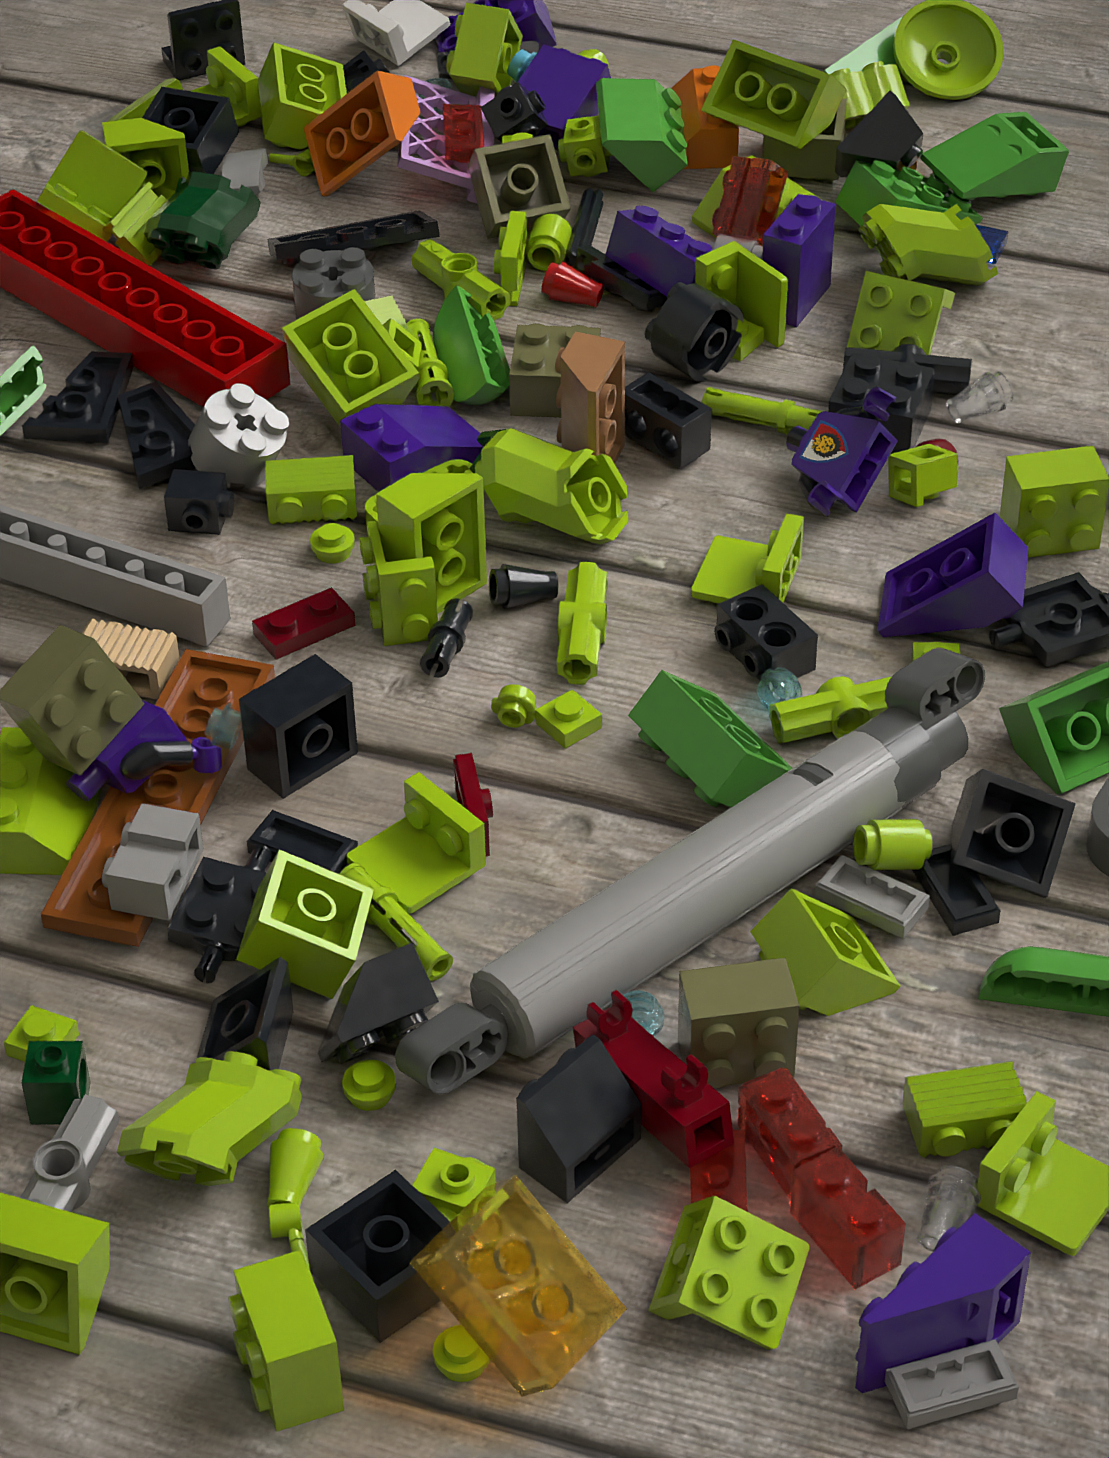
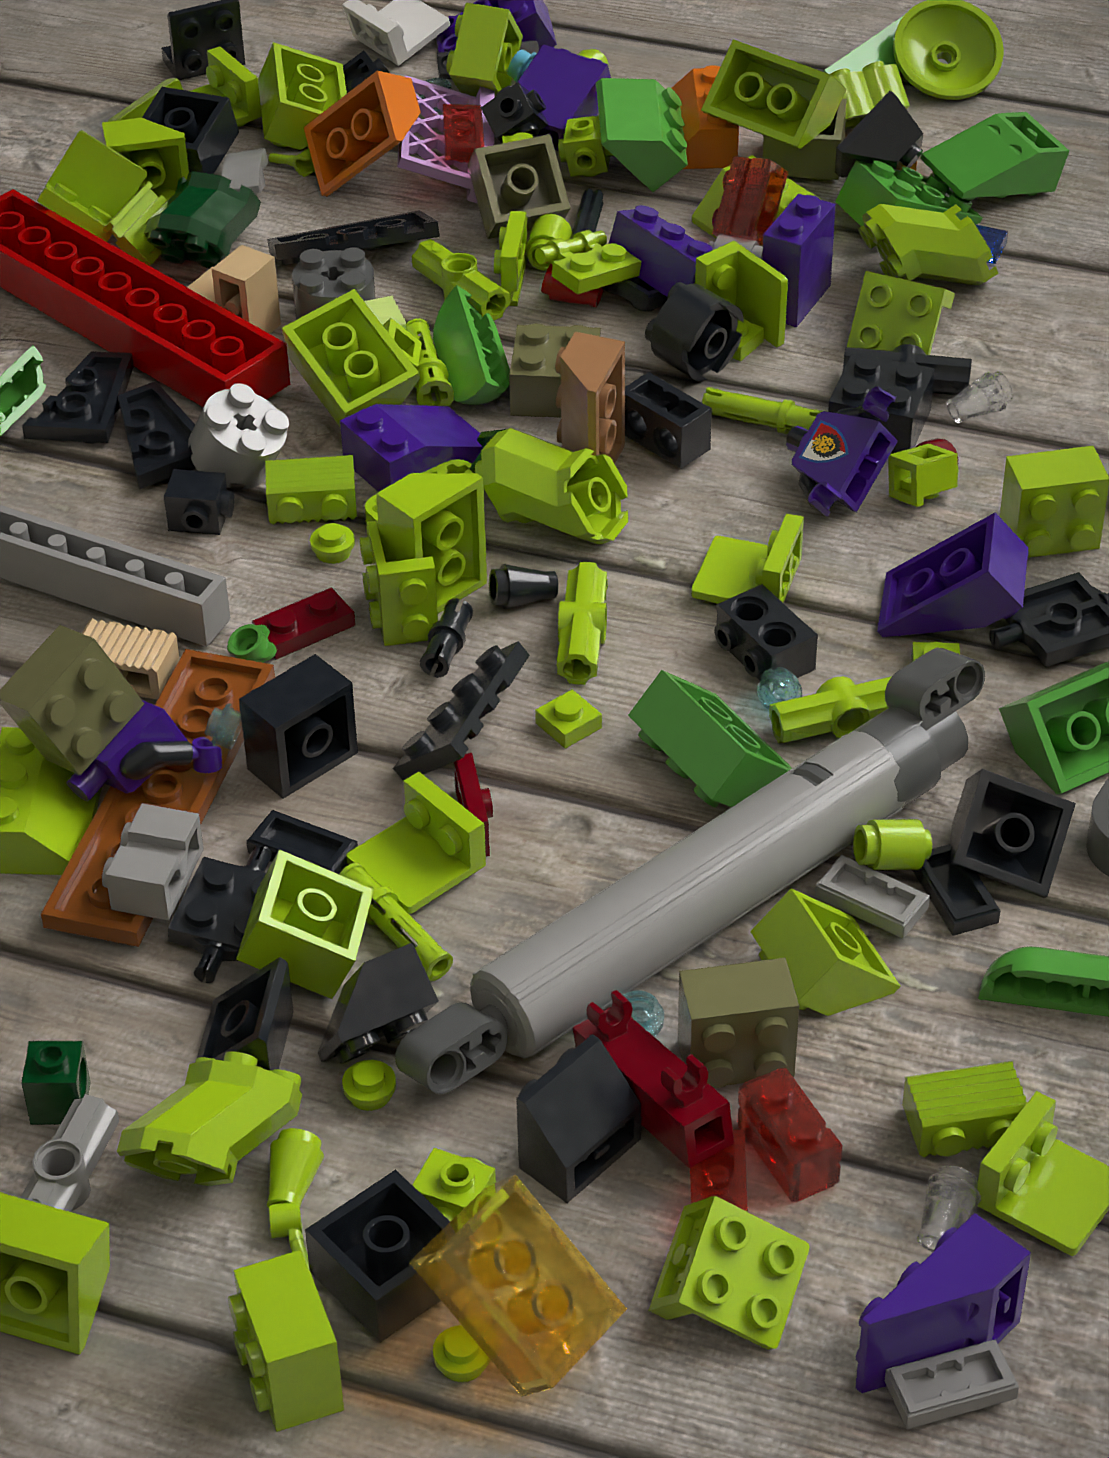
(39, 1026): lime plate -> none
(245, 286): none -> tan brick
(251, 643): none -> bright green plate
(461, 716): none -> black wing
(515, 706): lime plate -> none
(585, 264): none -> lime plate
(844, 1220): clear red piece -> none

